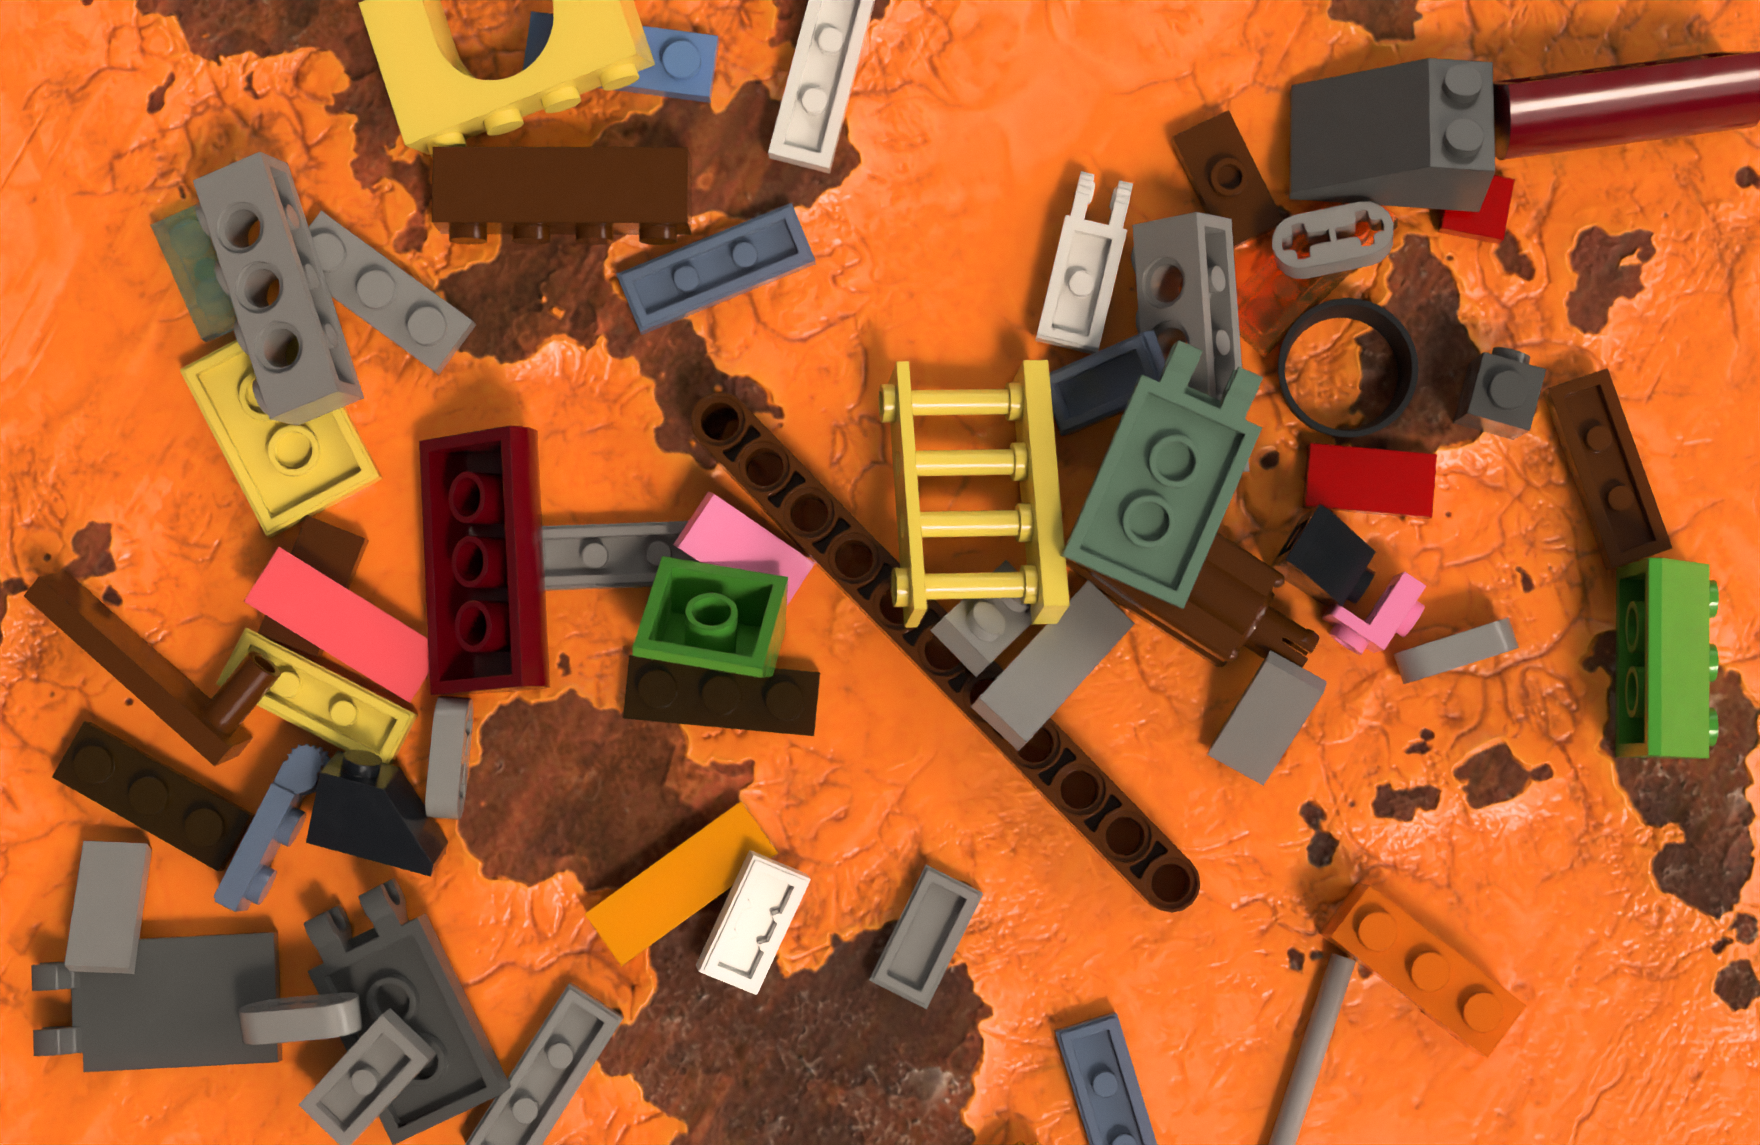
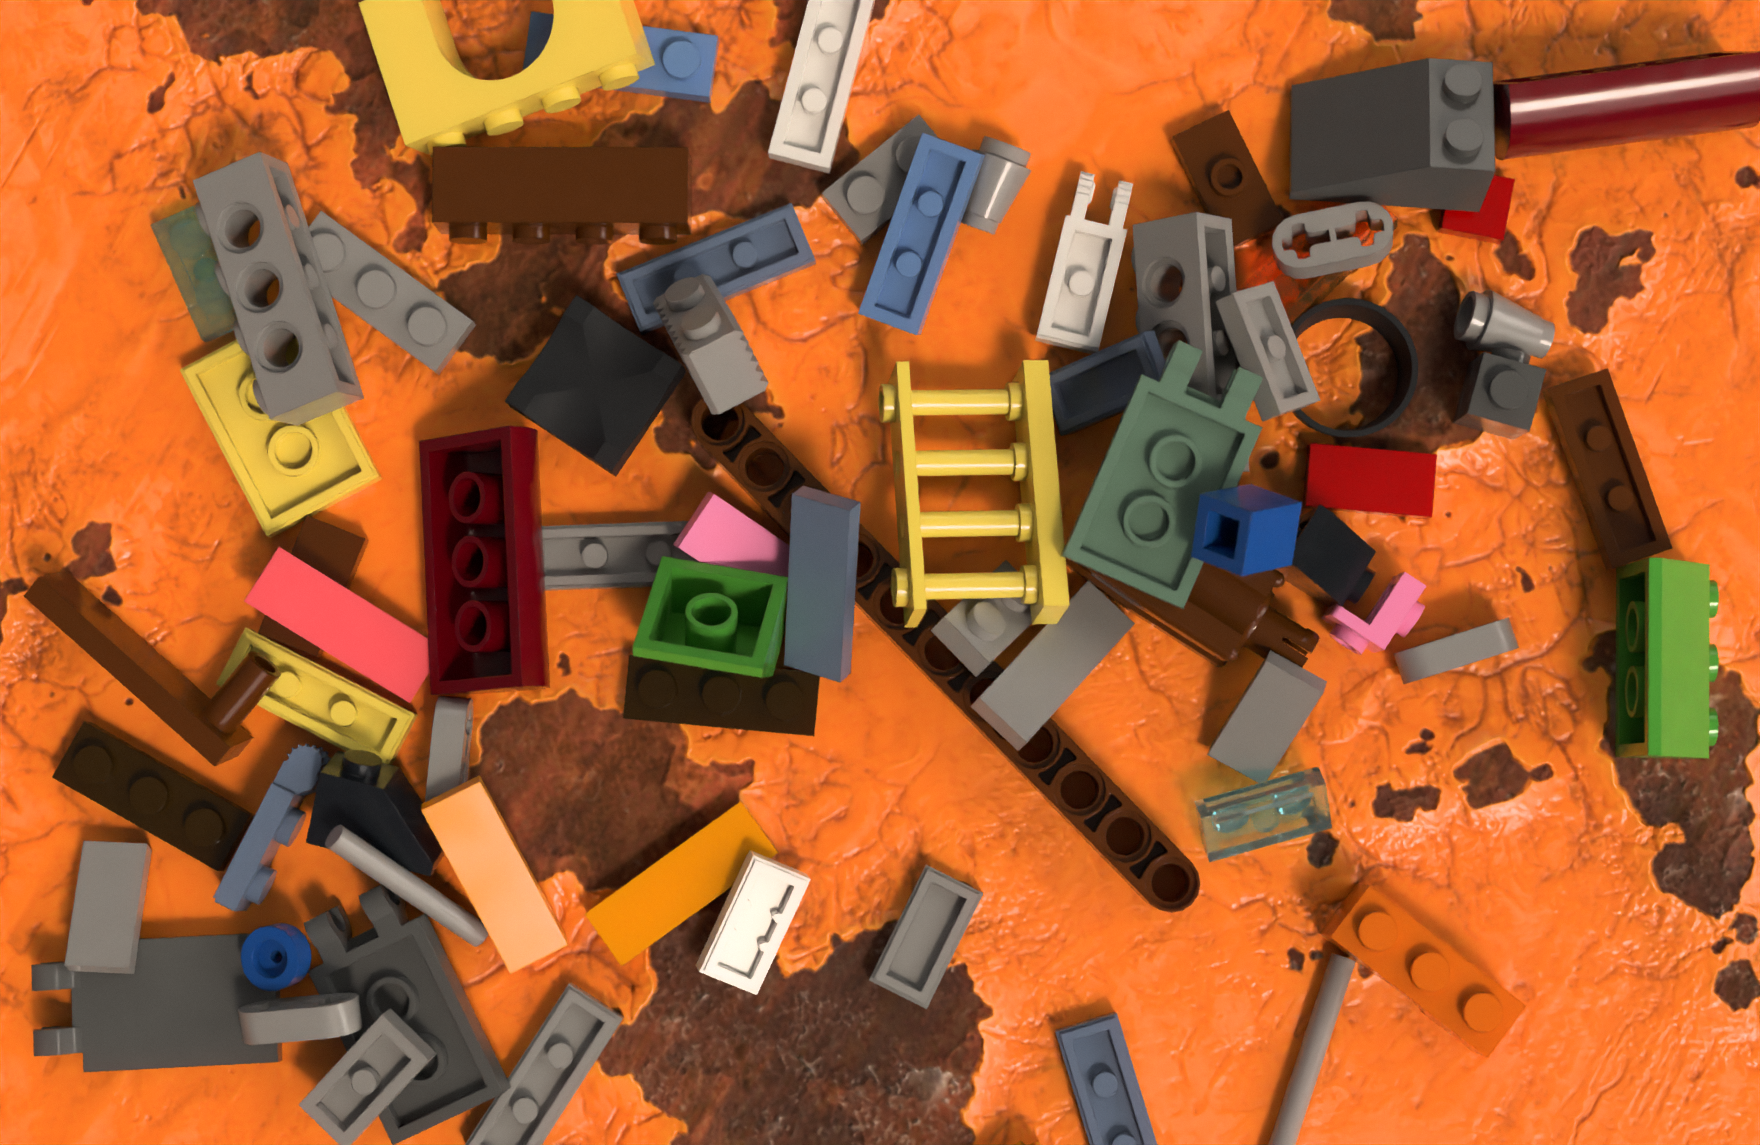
(276, 956): none -> blue tile
(406, 885): none -> light grey bar
(494, 874): none -> light orange tile
(596, 386): none -> black brick
(710, 343): none -> light grey brick
(821, 583): none -> sand blue tile
(870, 190): none -> light grey plate
(921, 234): none -> medium blue plate
(996, 185): none -> light grey cone
(1246, 529): none -> blue brick
(1263, 814): none -> clear light blue plate
(1268, 348): none -> light grey plate
(1494, 321): none -> light grey cone

